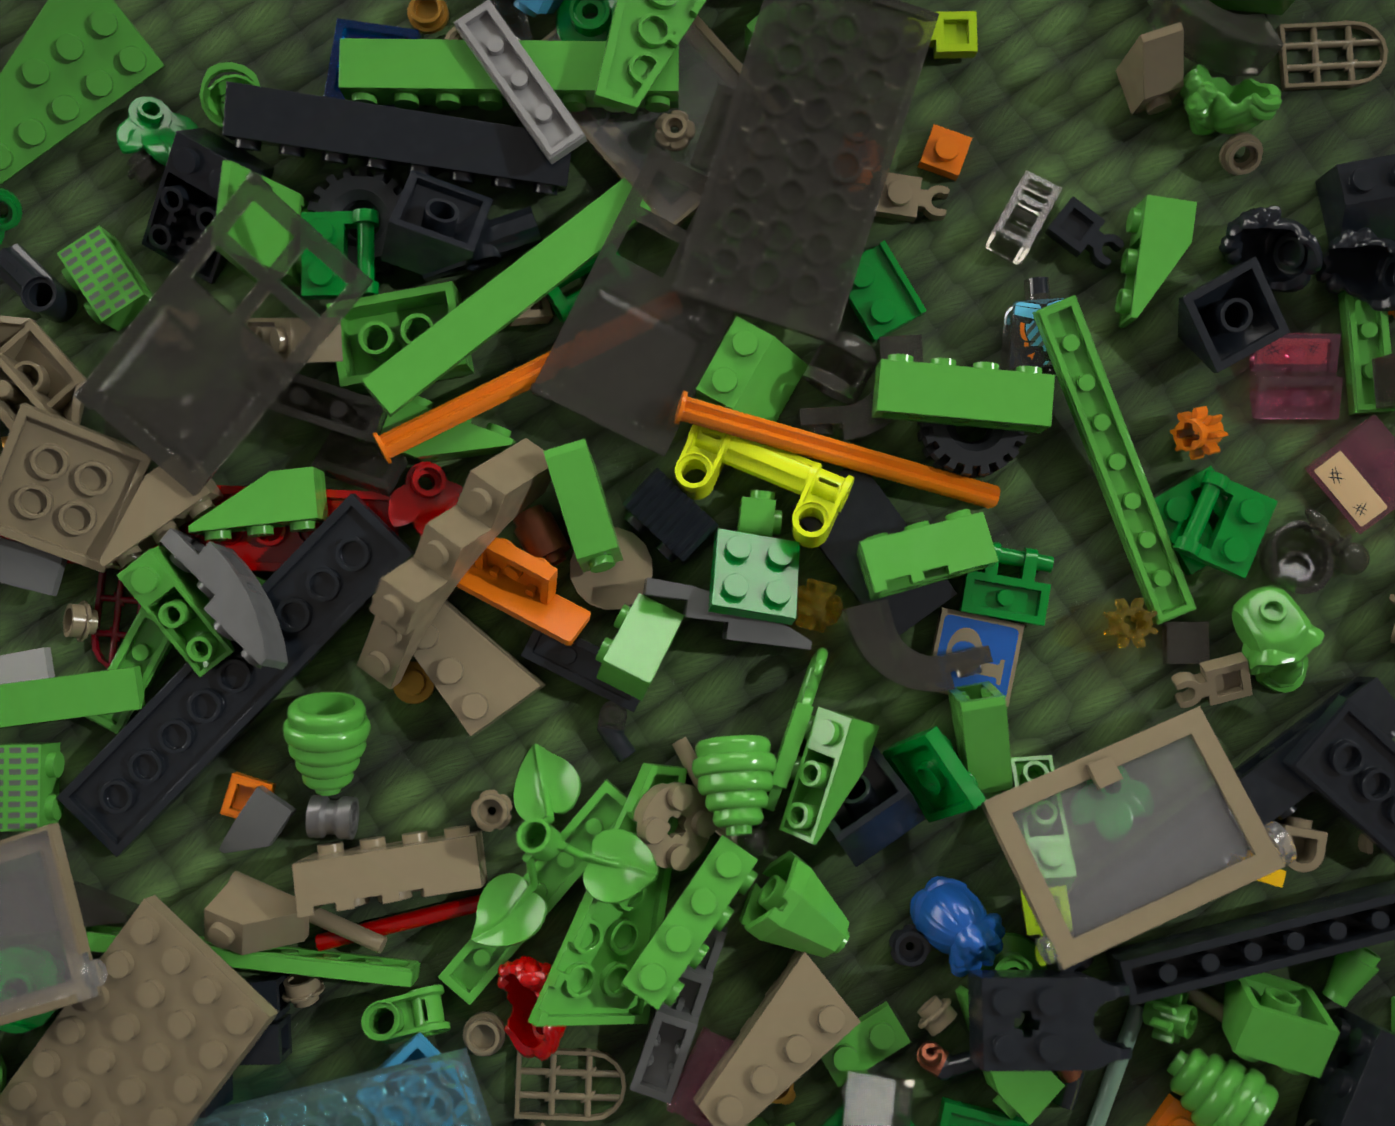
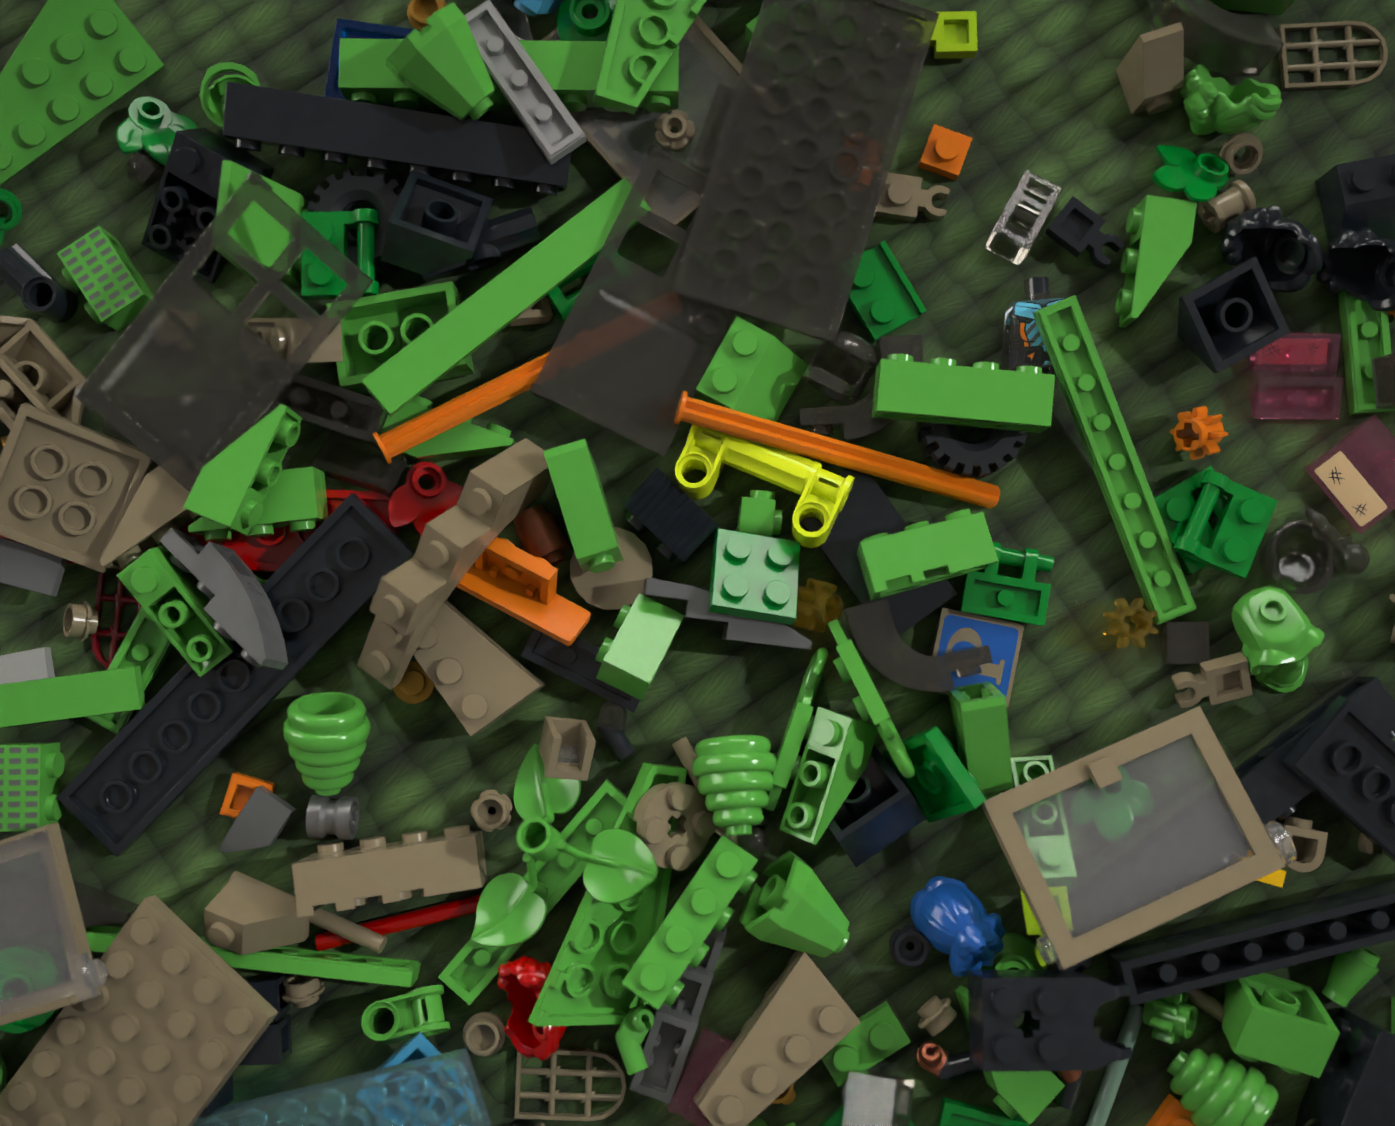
(239, 477): none -> bright green slope
(445, 65): none -> bright green cone
(566, 748): none -> dark tan window
(630, 1037): none -> bright green arm
(869, 701): none -> bright green plate
(1190, 174): none -> green plate
(1226, 206): none -> dark tan bush

